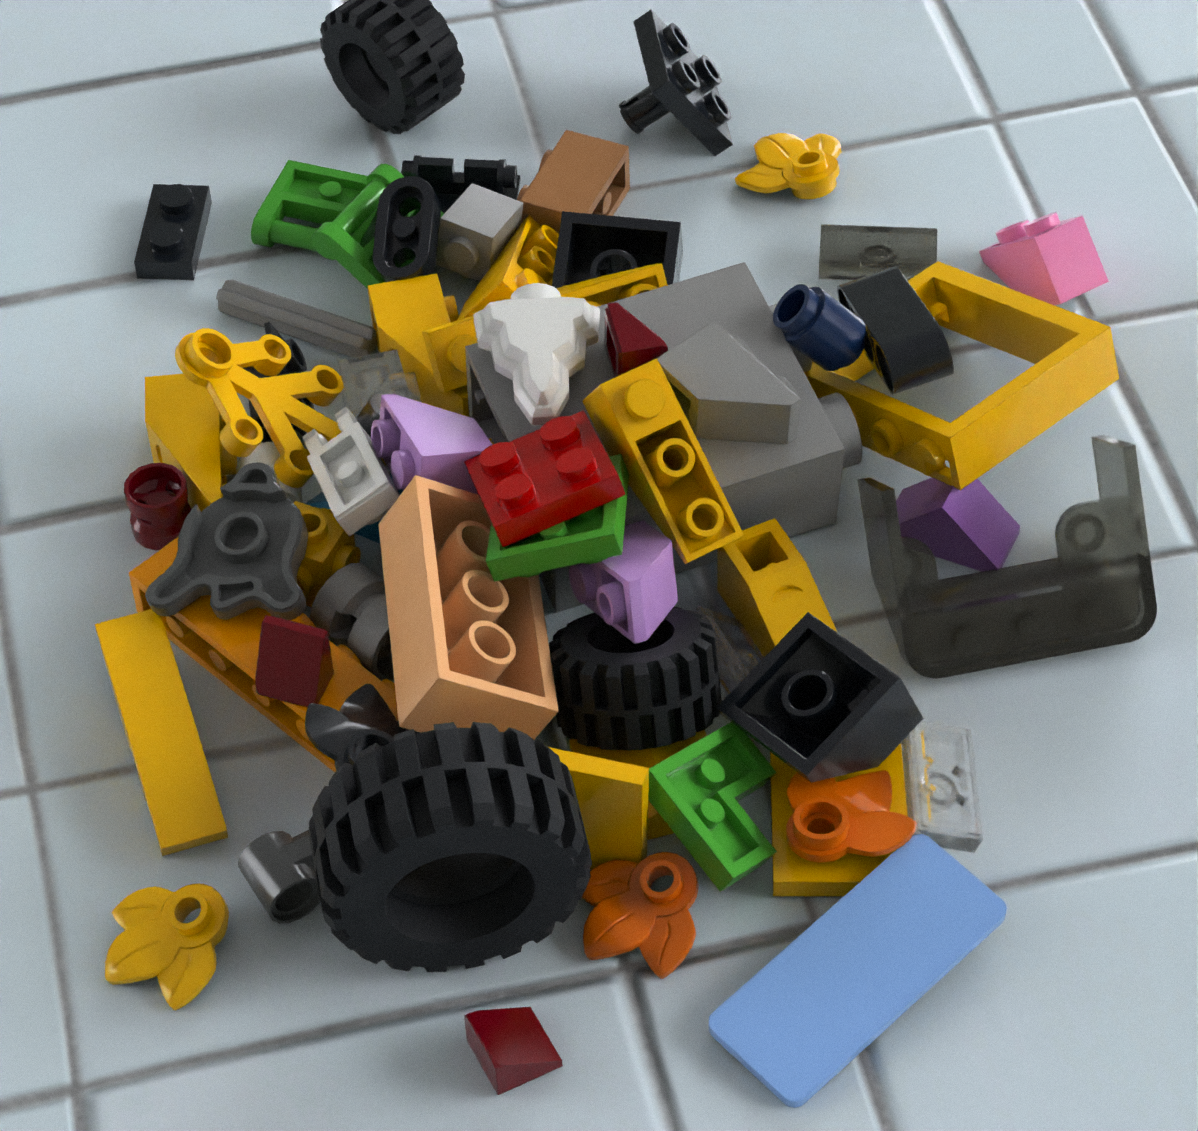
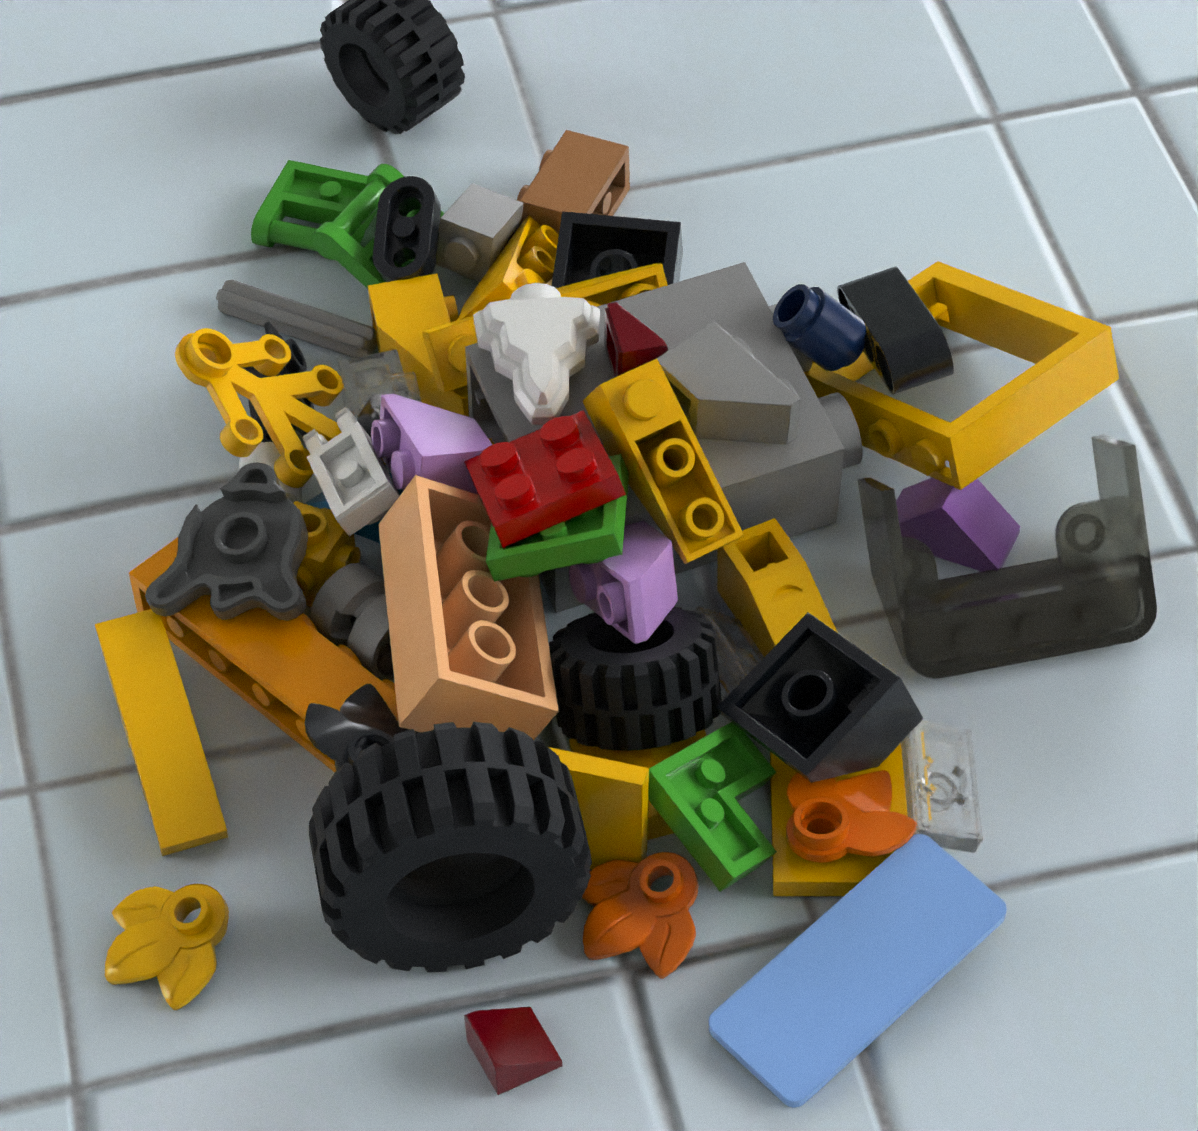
(157, 504): dark red wheel -> none
(173, 232): black plate -> none
(186, 434): yellow slope -> none
(281, 874): dark grey piece -> none
(293, 661): dark red slope -> none
(450, 184): black hinge -> none
(677, 85): black plate -> none
(790, 162): yellow plate -> none
(859, 251): clear smoke plate -> none
(1046, 258): bright pink slope -> none

